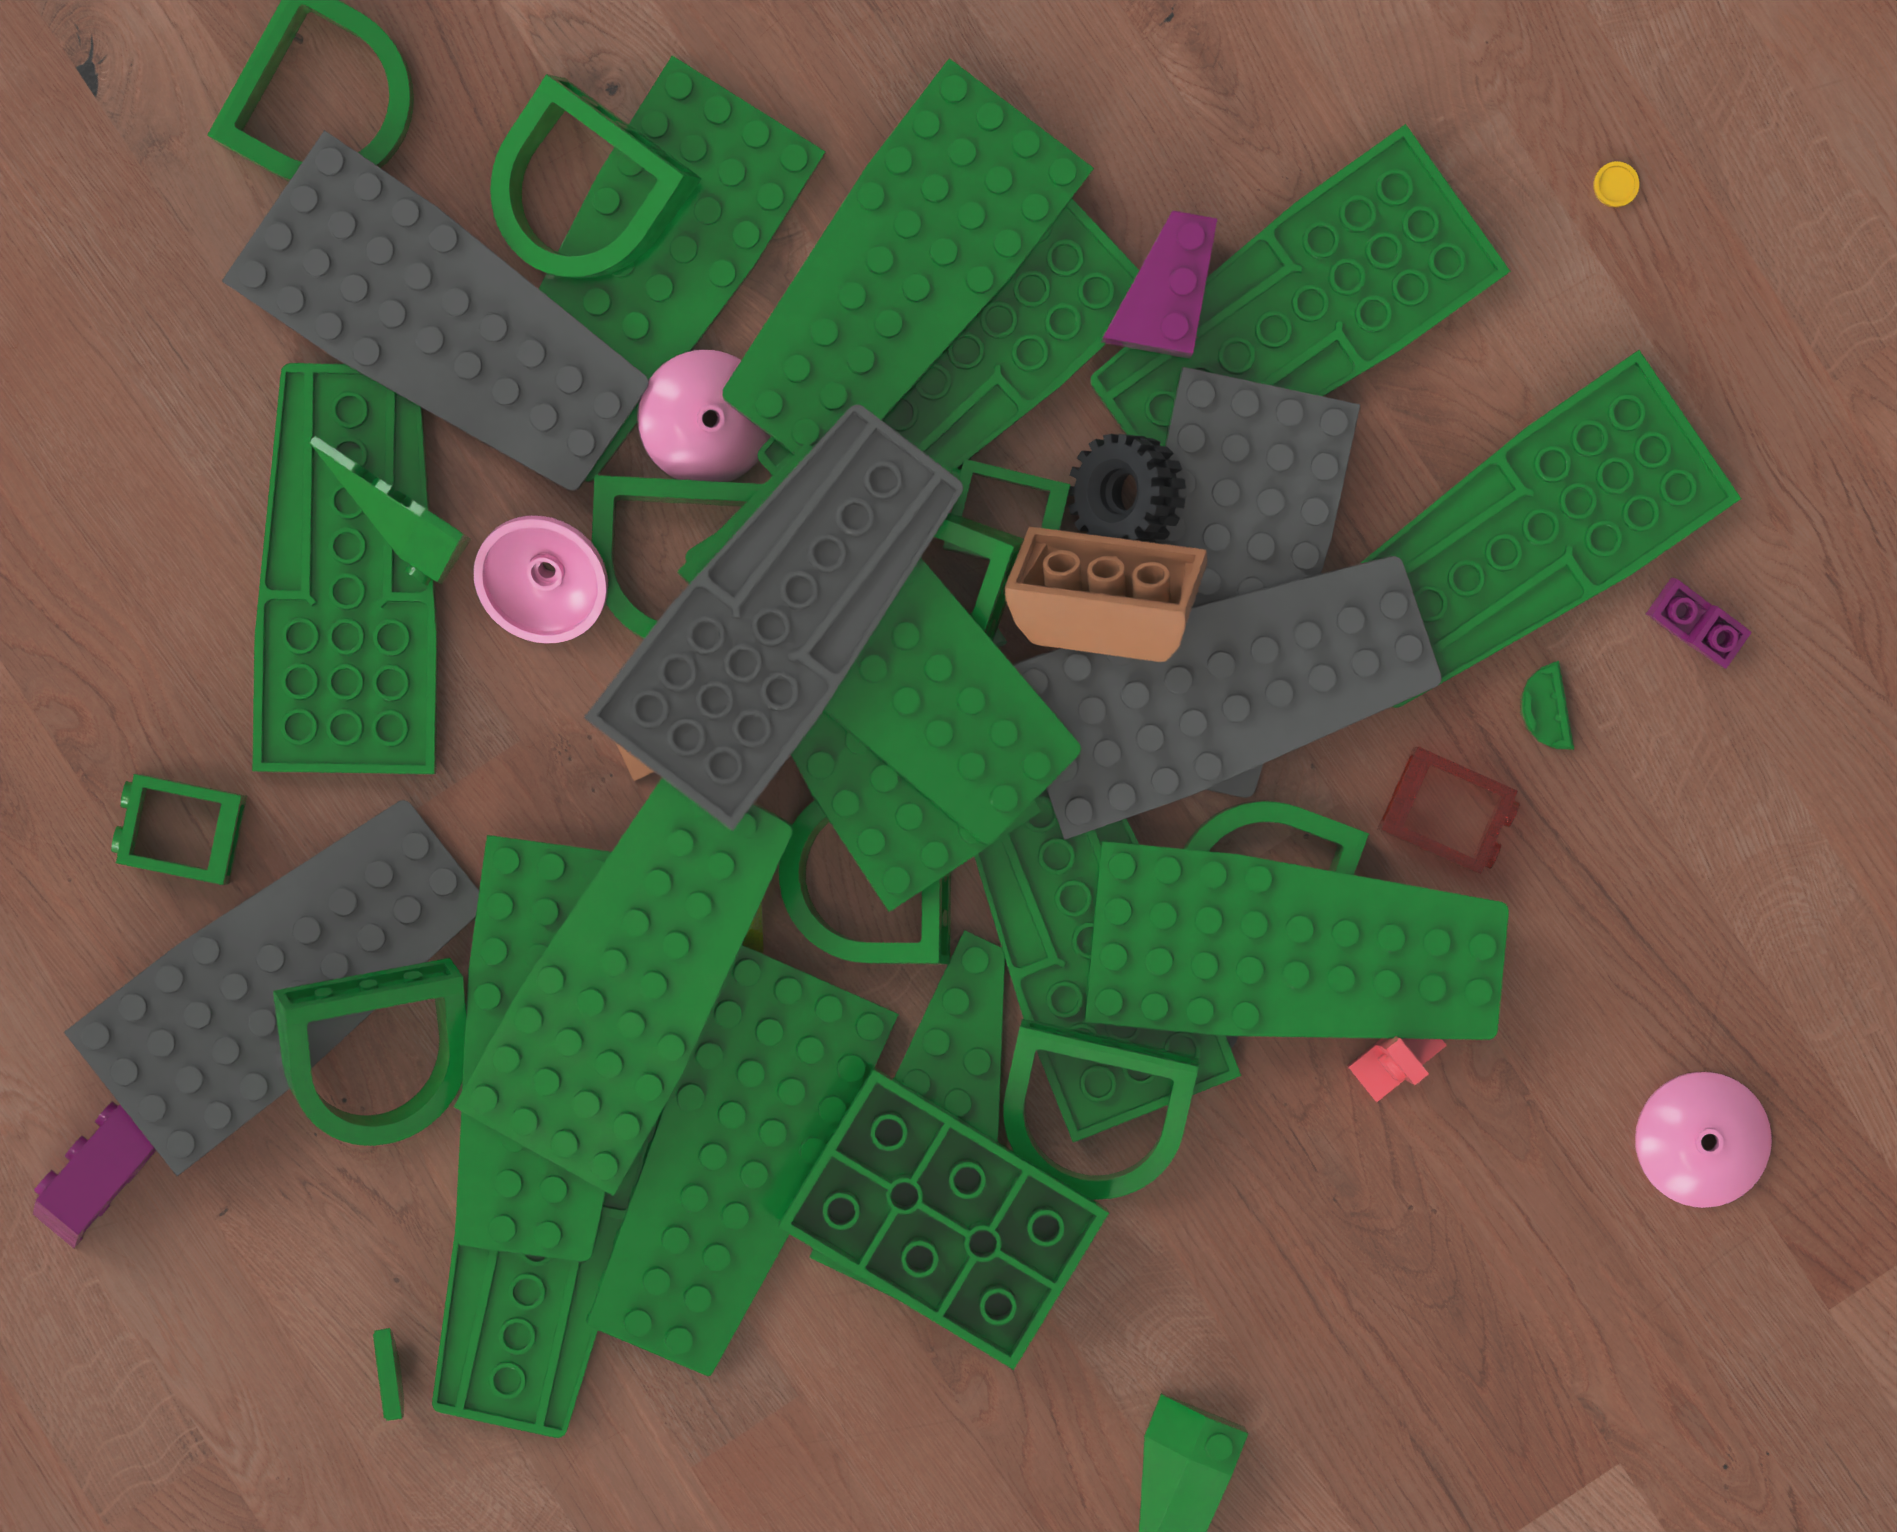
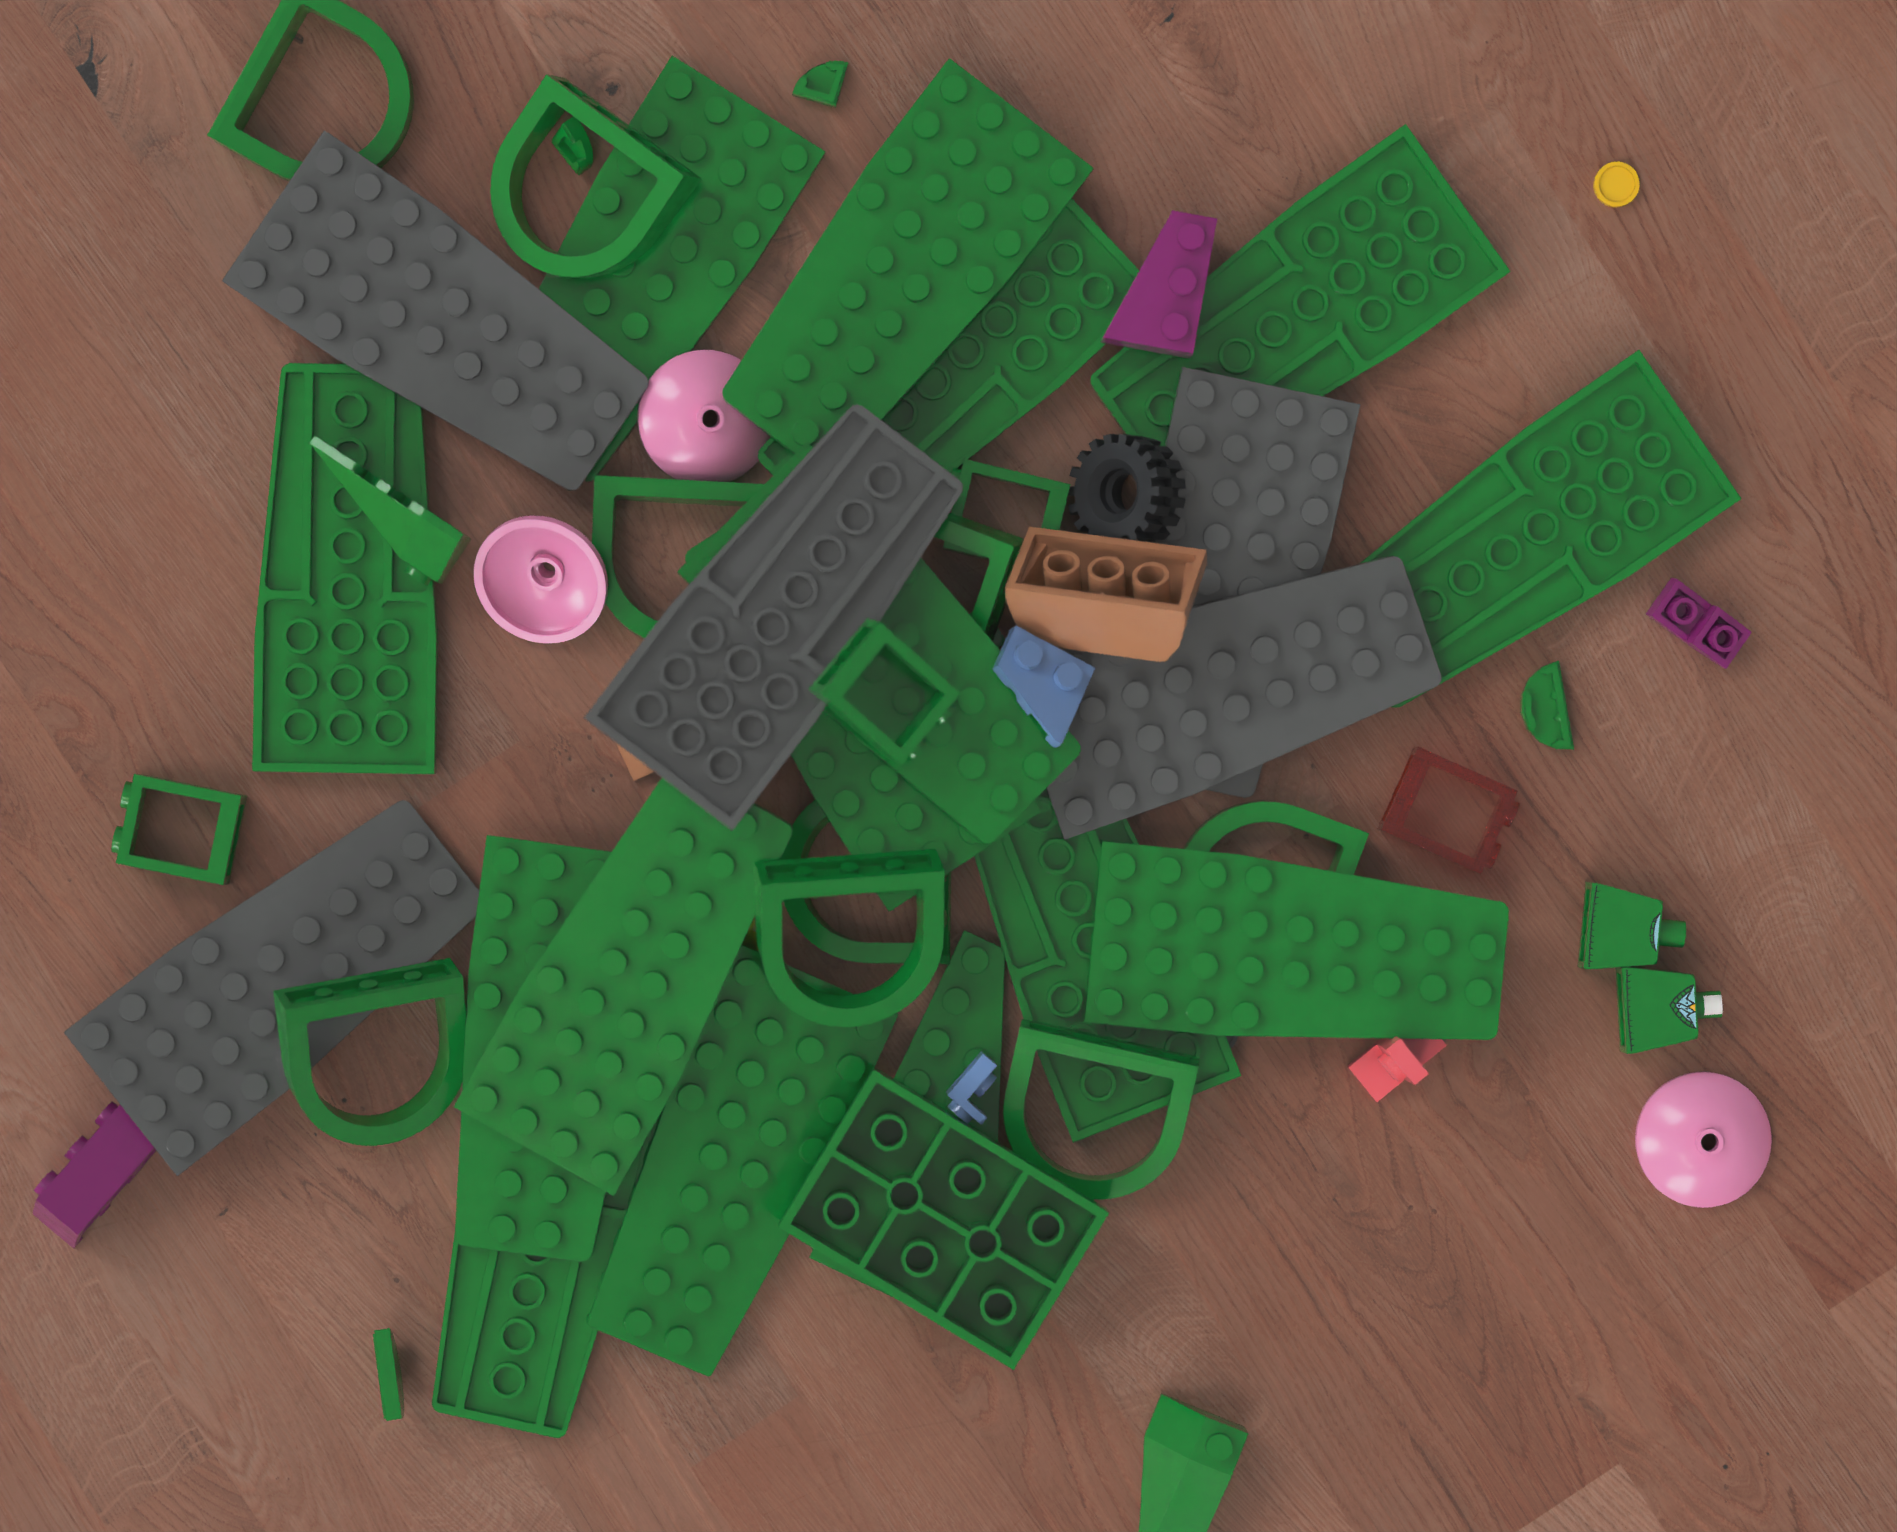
(574, 145): none -> green tile
(822, 83): none -> green tile
(845, 876): none -> green window
(852, 662): none -> green window
(975, 1080): none -> medium blue bracket
(1044, 680): none -> medium blue wing
(1624, 929): none -> green torso
(1660, 1008): none -> green torso

